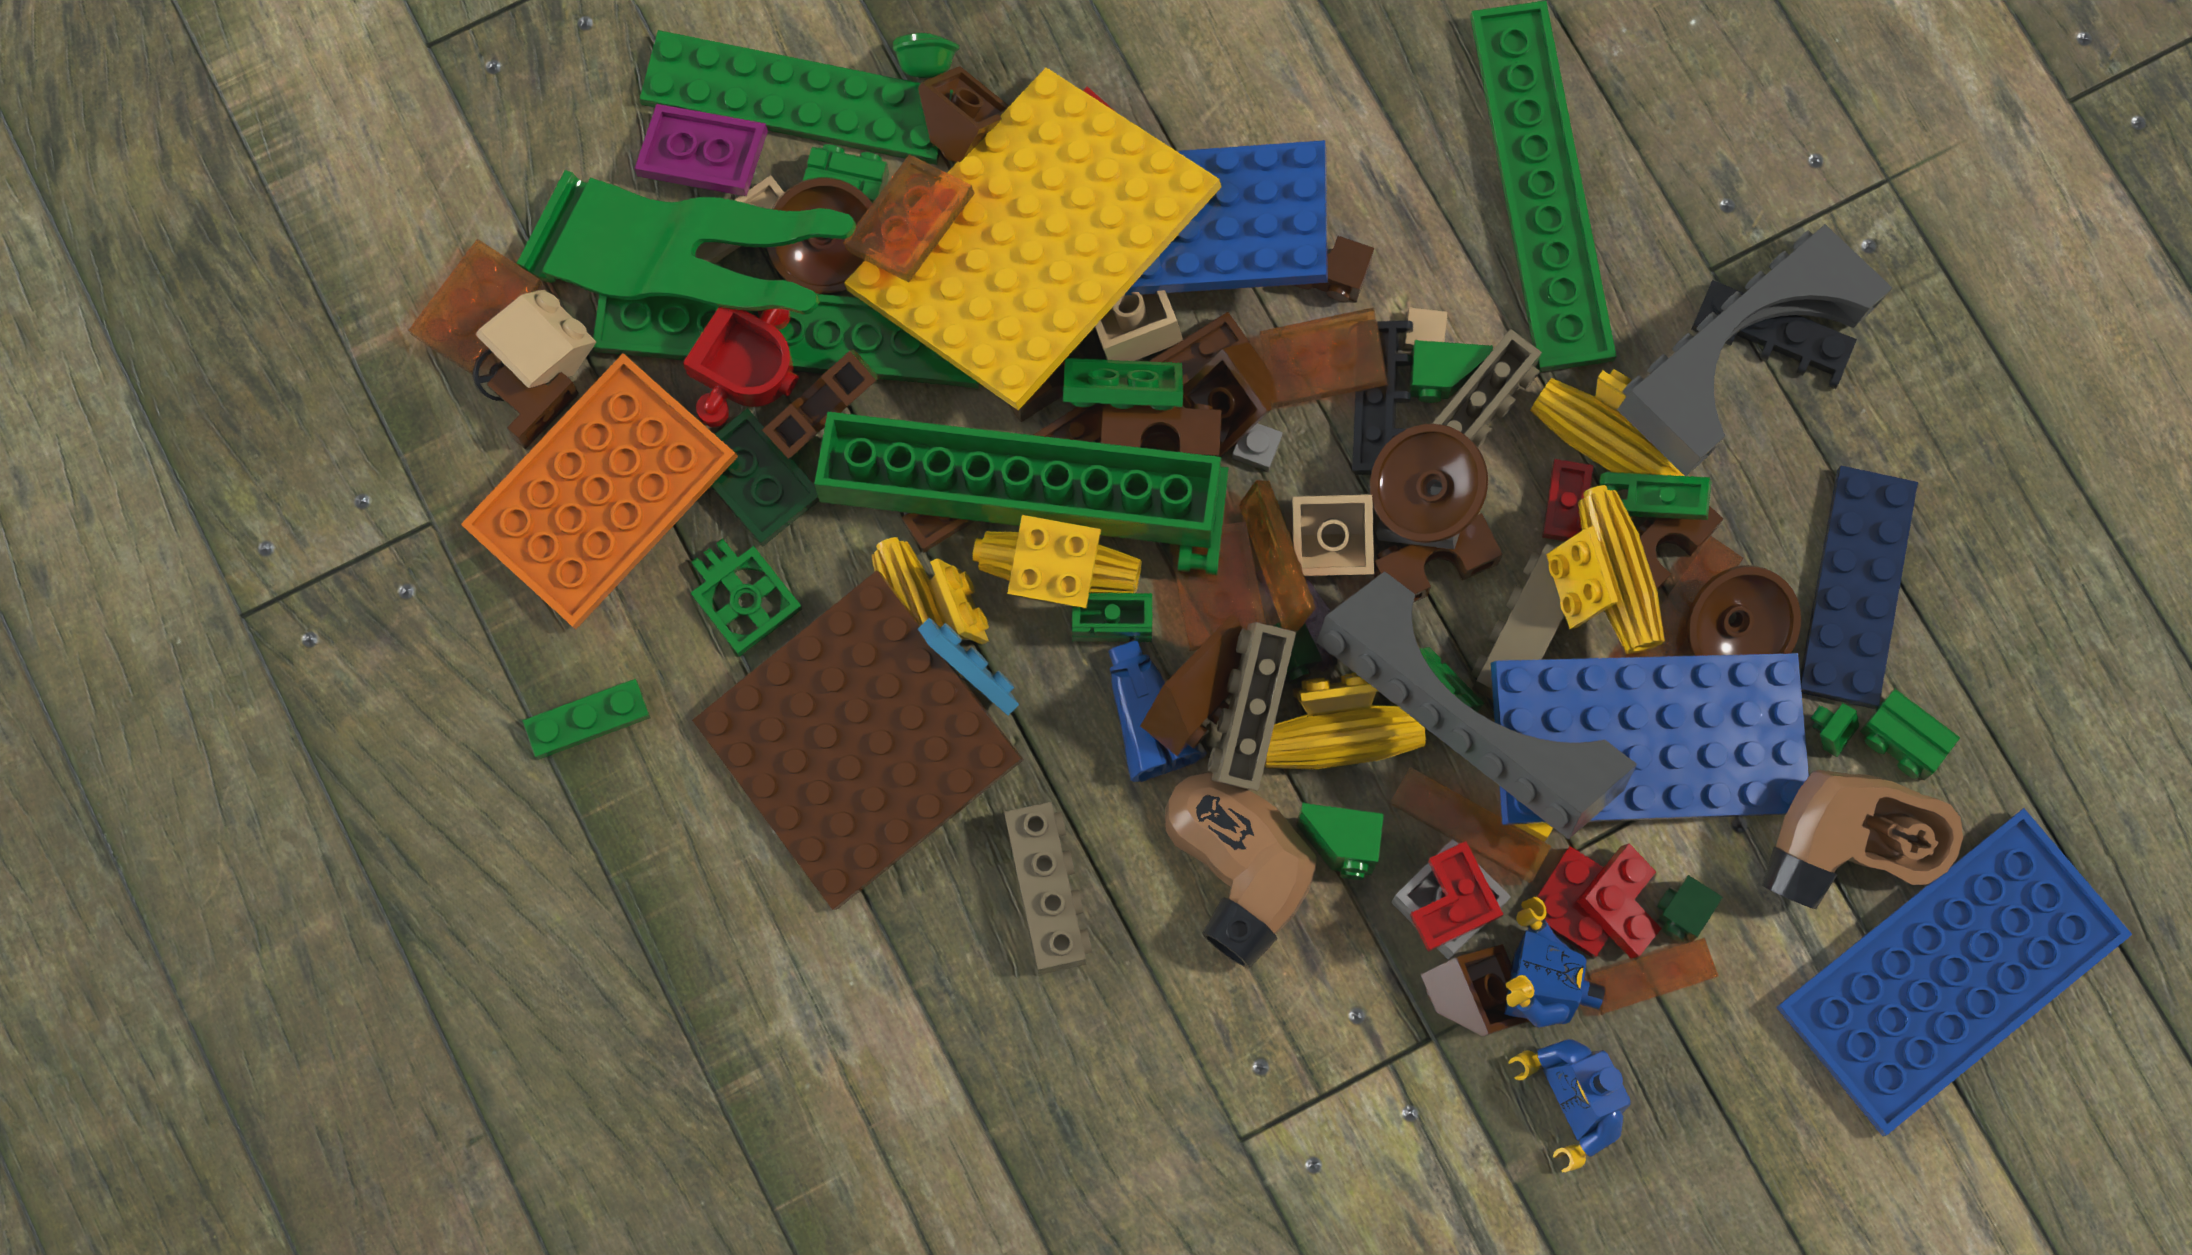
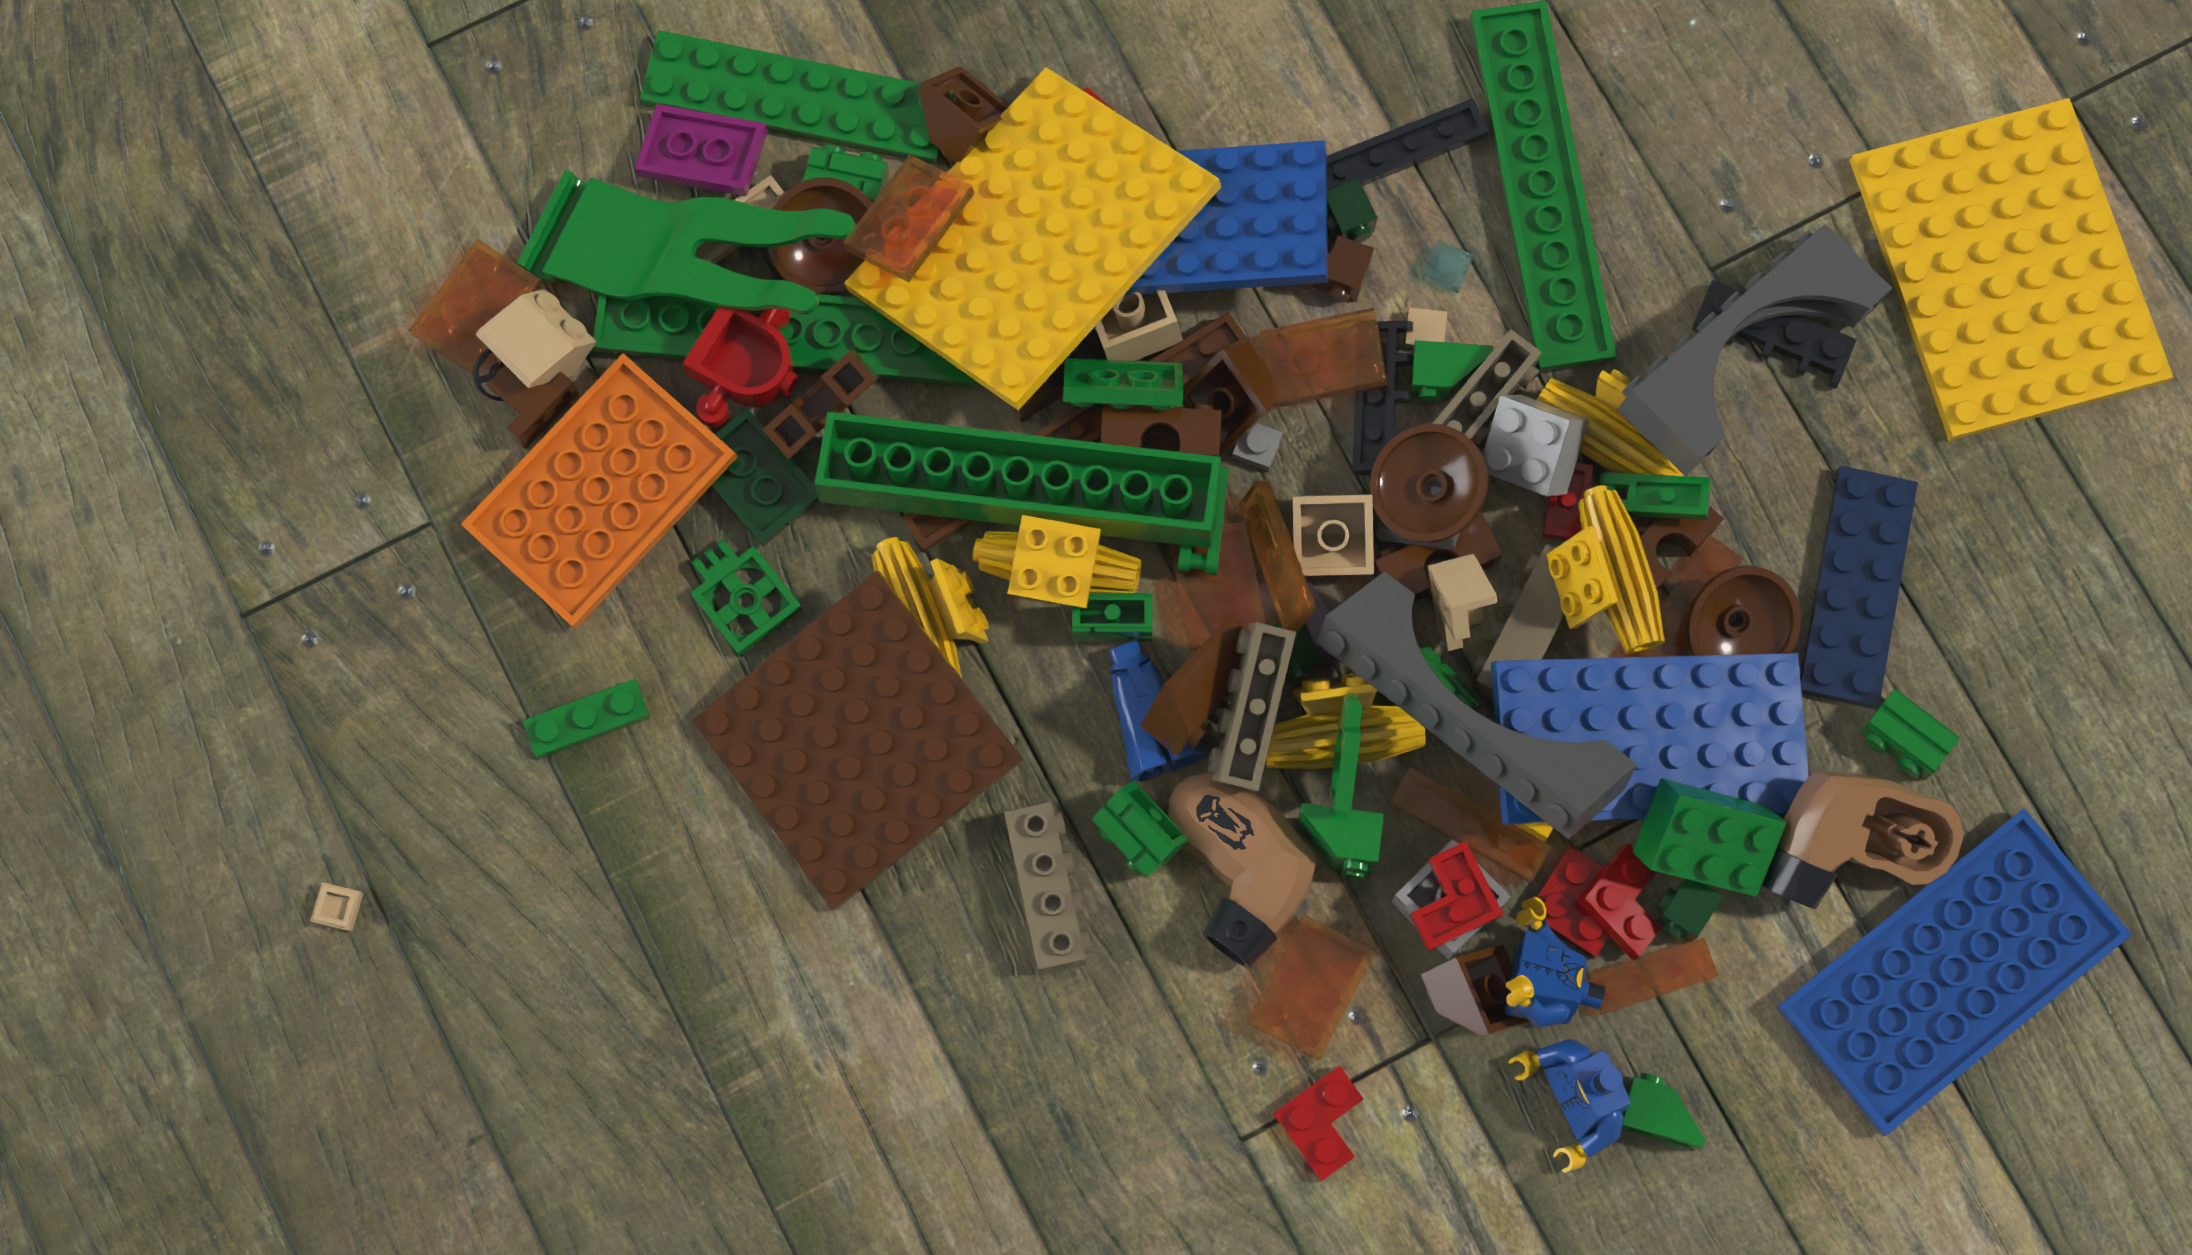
(336, 907): none -> tan tile
(924, 54): green helmet -> none
(969, 664): dark azure plate -> none
(1139, 830): none -> green brick
(1309, 1121): none -> red plate
(1310, 987): none -> clear orange plate
(1346, 754): none -> green piece
(1350, 212): none -> dark green brick
(1407, 145): none -> black plate
(1448, 266): none -> clear light blue plate
(1458, 597): none -> tan panel
(1534, 444): none -> light grey brick
(1660, 1113): none -> green slope
(1708, 837): none -> green brick
(1835, 728): green tile -> none
(2010, 269): none -> yellow plate

